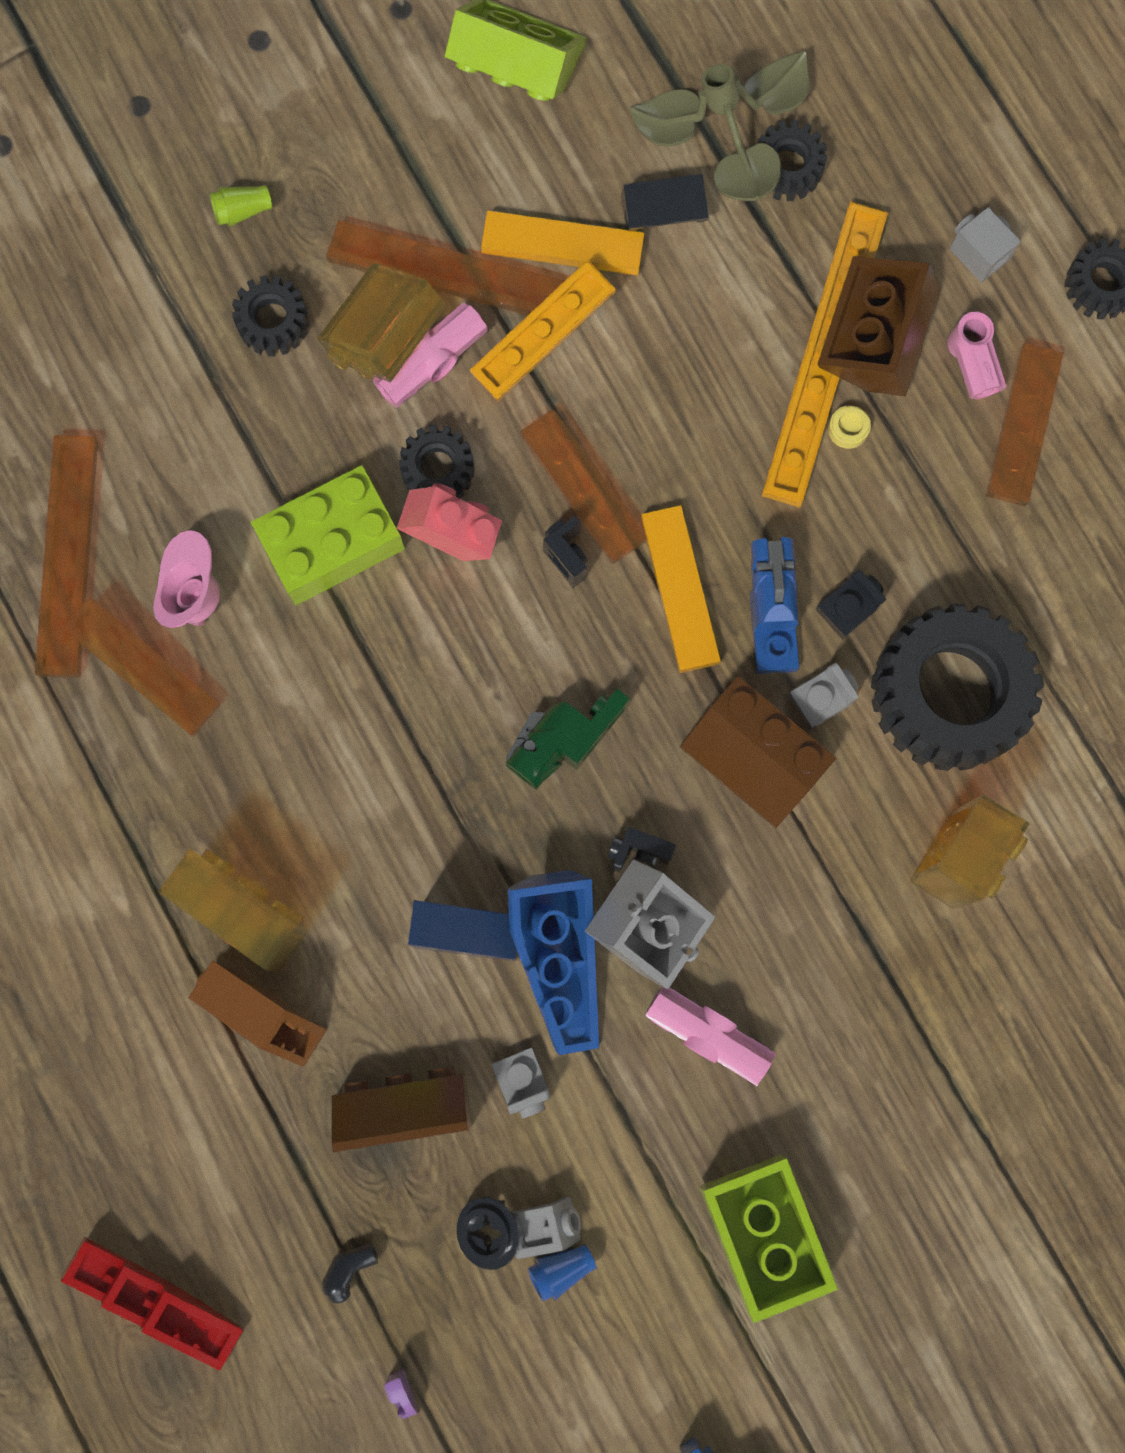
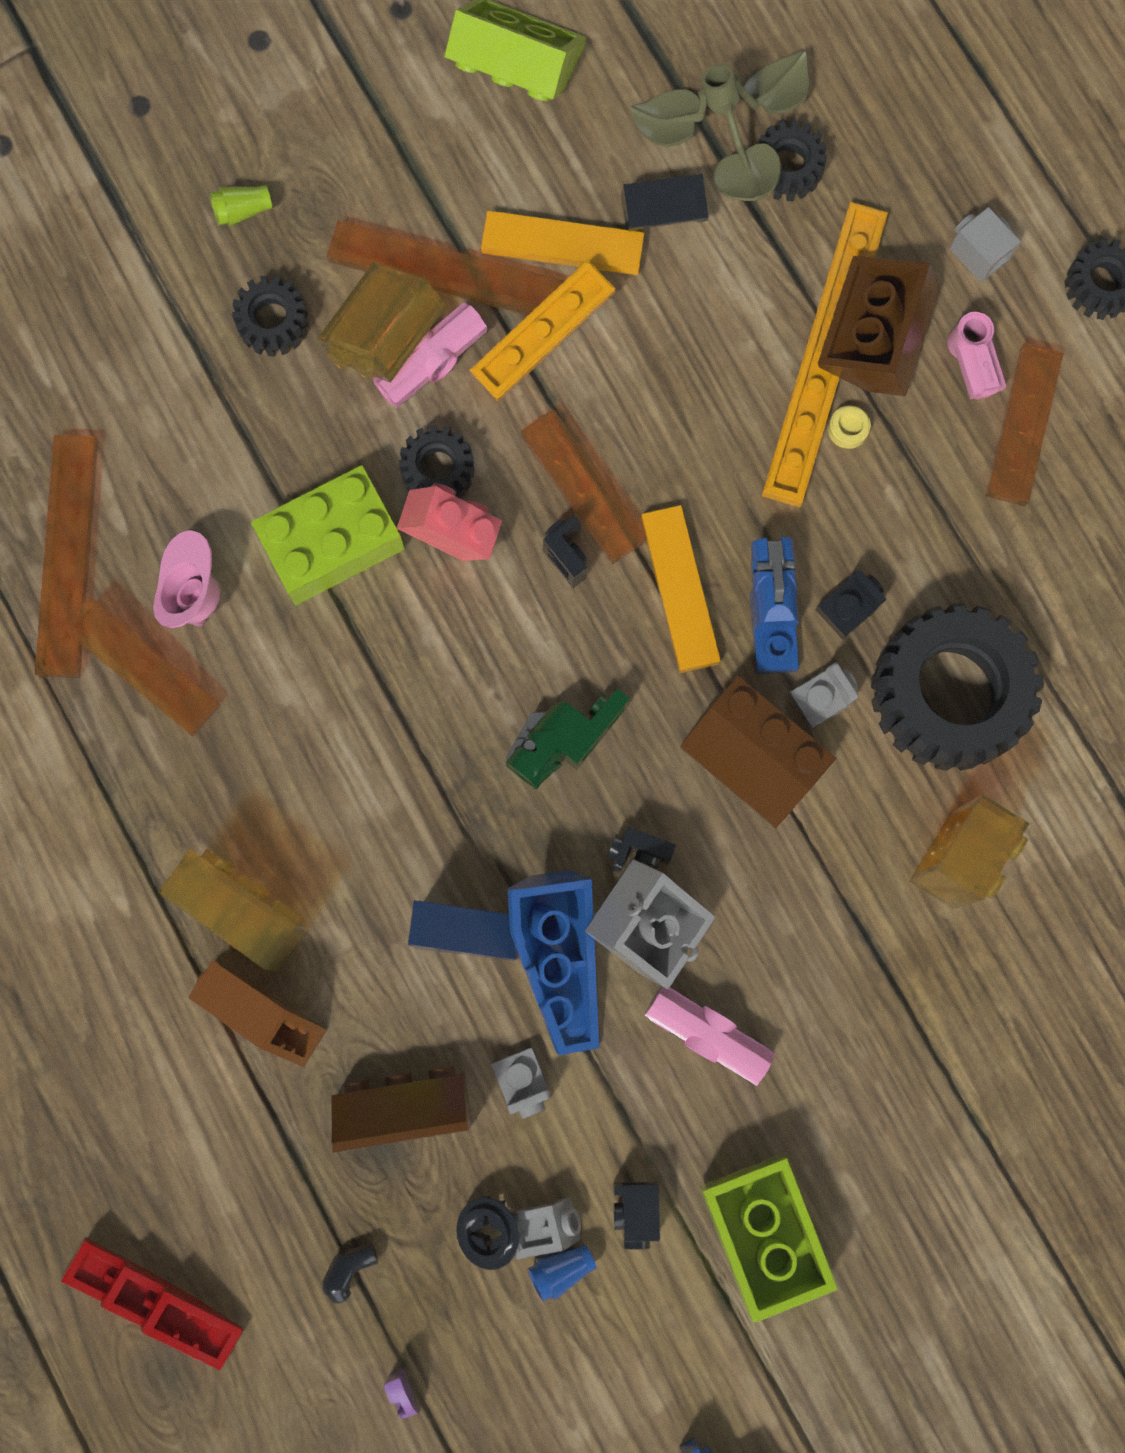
(637, 1213): none -> black brick

